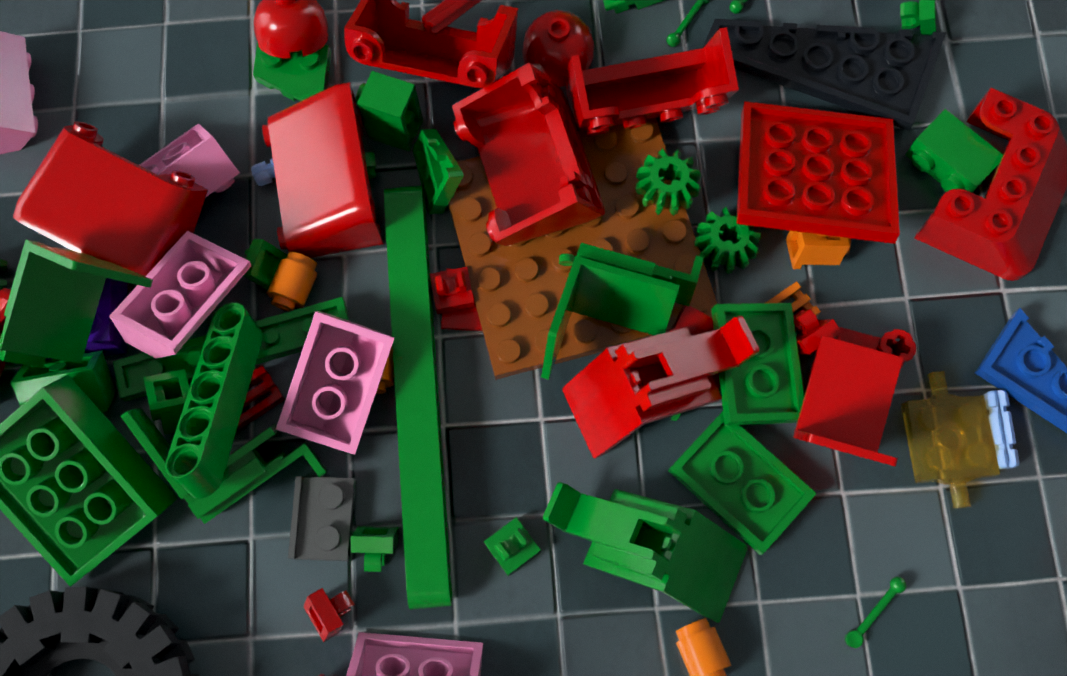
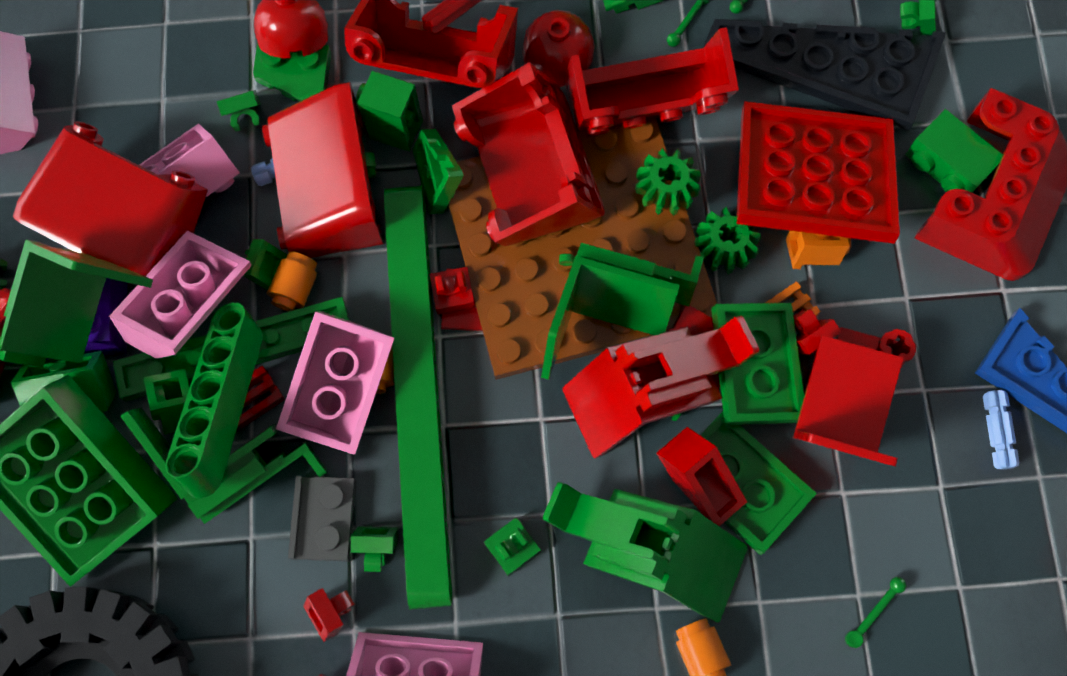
(240, 105): none -> green tile
(702, 475): none -> red slope
(949, 439): clear yellow plate -> none

